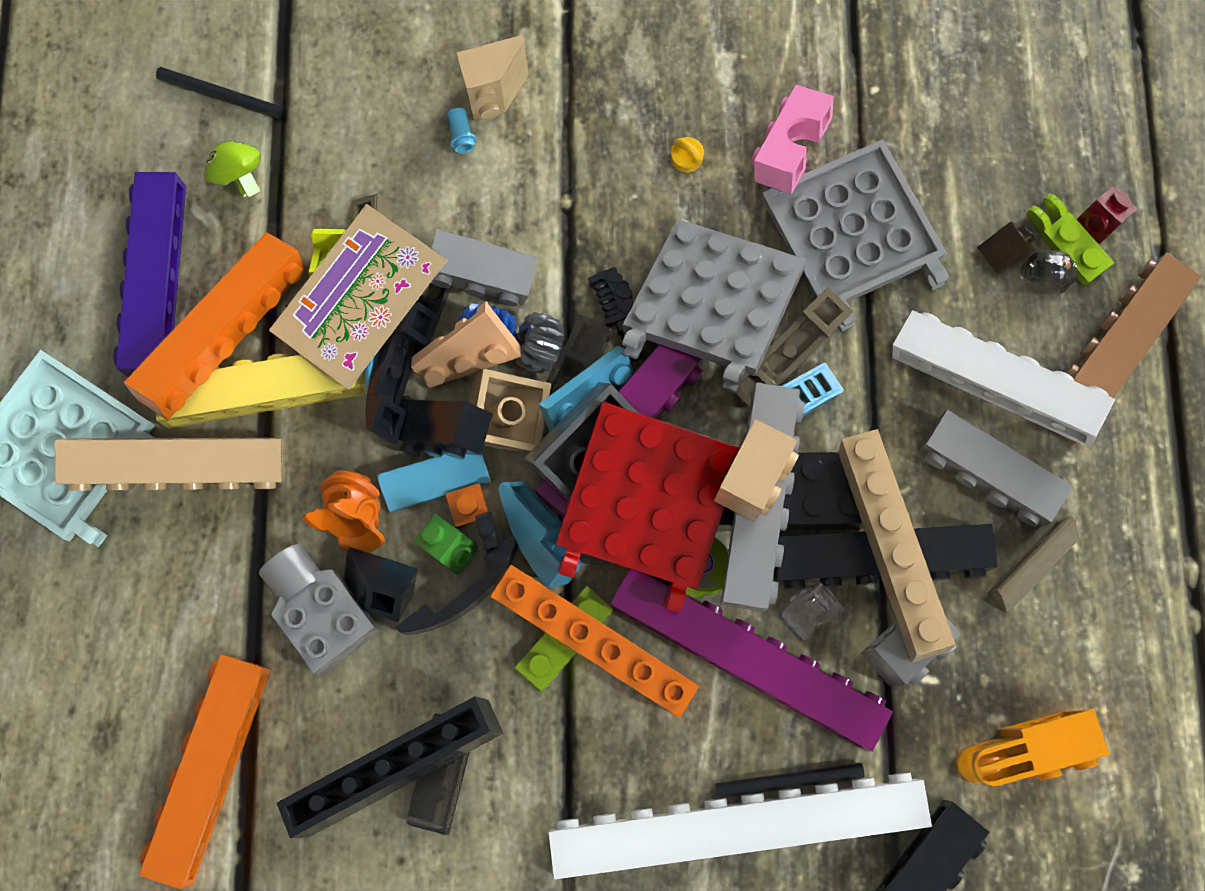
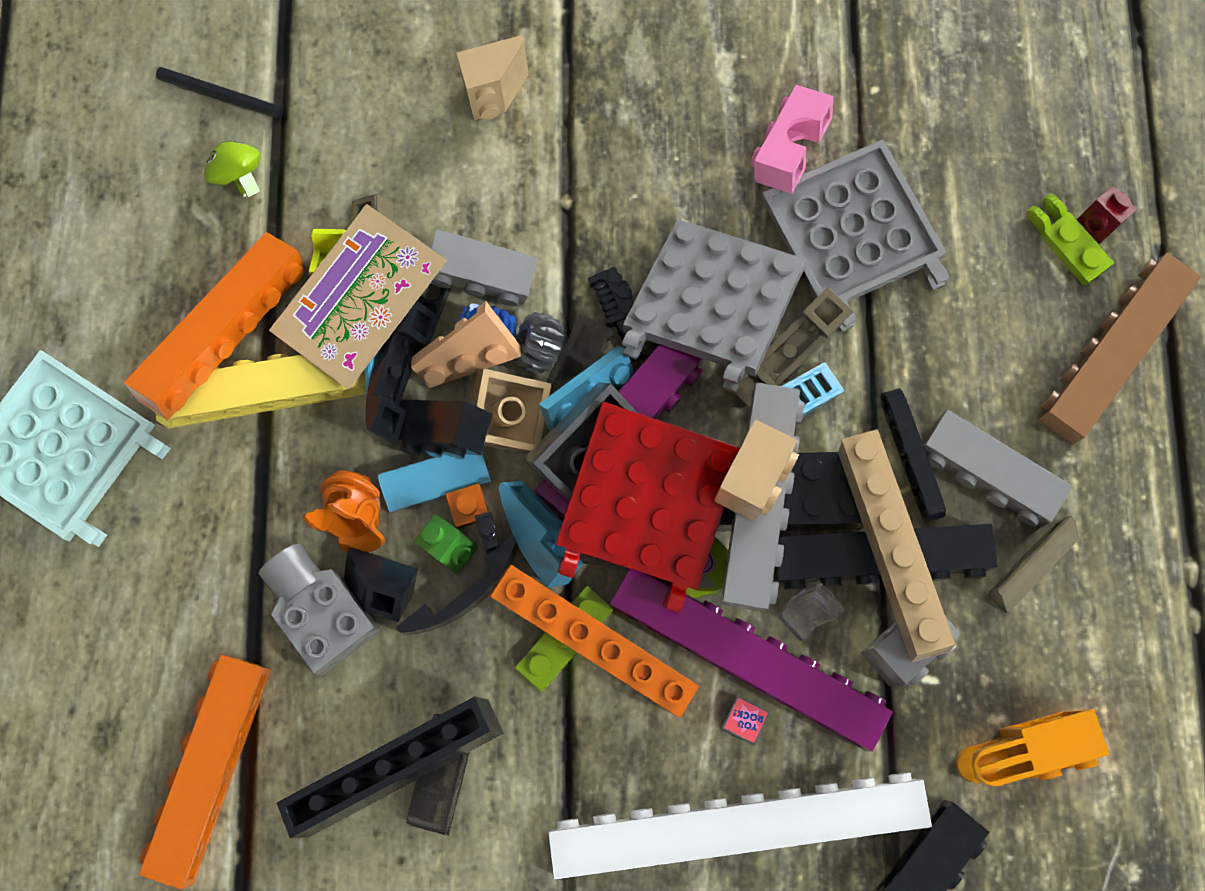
(150, 266): dark purple brick -> none
(169, 460): tan brick -> none
(460, 131): medium azure pin -> none
(687, 154): yellow tile -> none
(745, 720): none -> tile
(789, 780): black bar -> none
(913, 455): none -> black beam
(1003, 378): white brick -> none
(1007, 246): dark brown bracket -> none
(1048, 272): clear smoke head -> none

